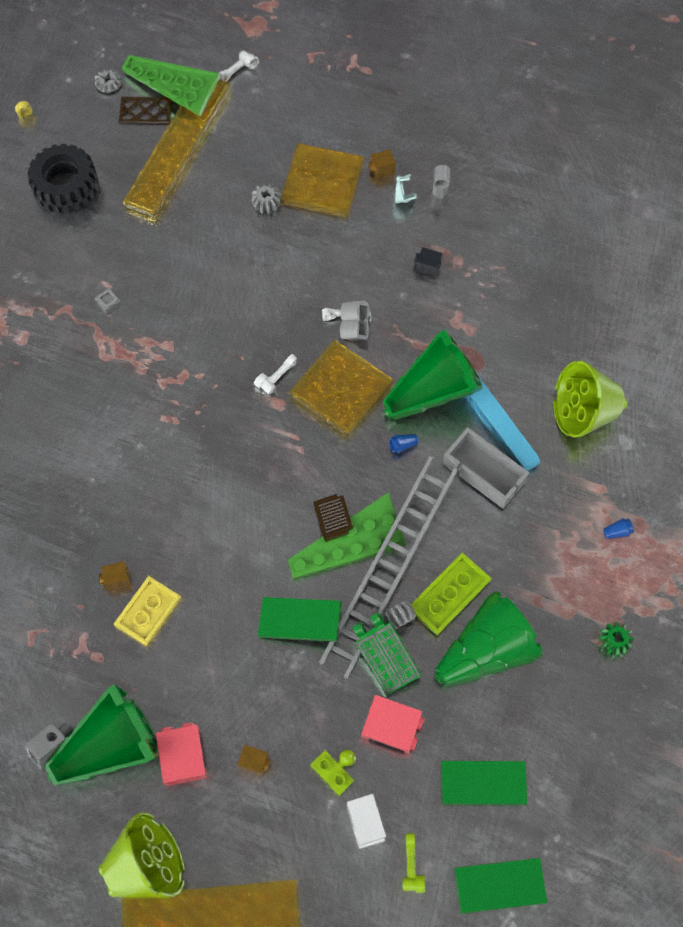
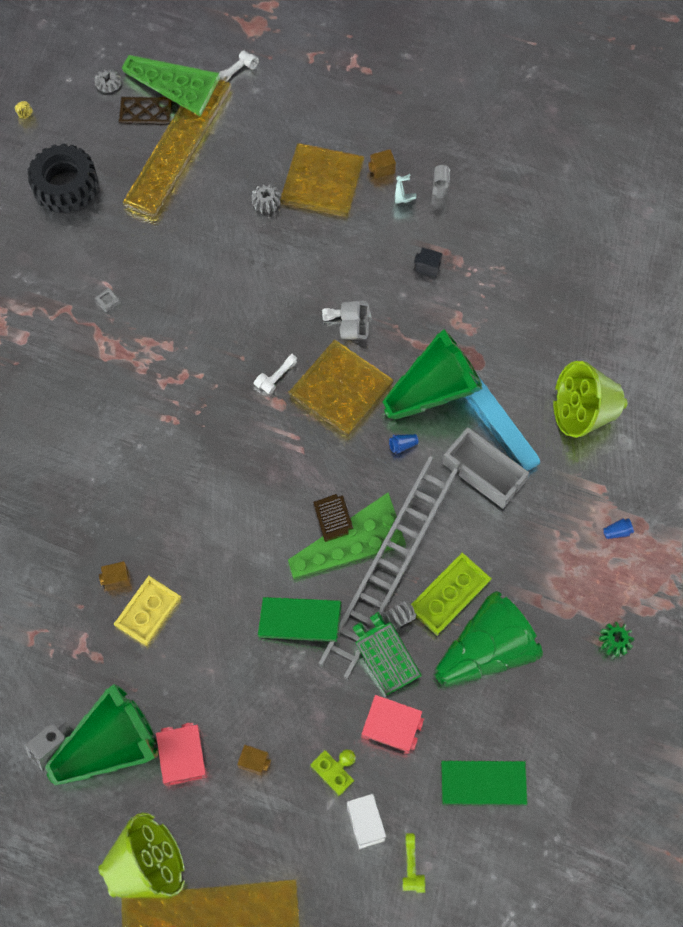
(500, 885): green tile -> none

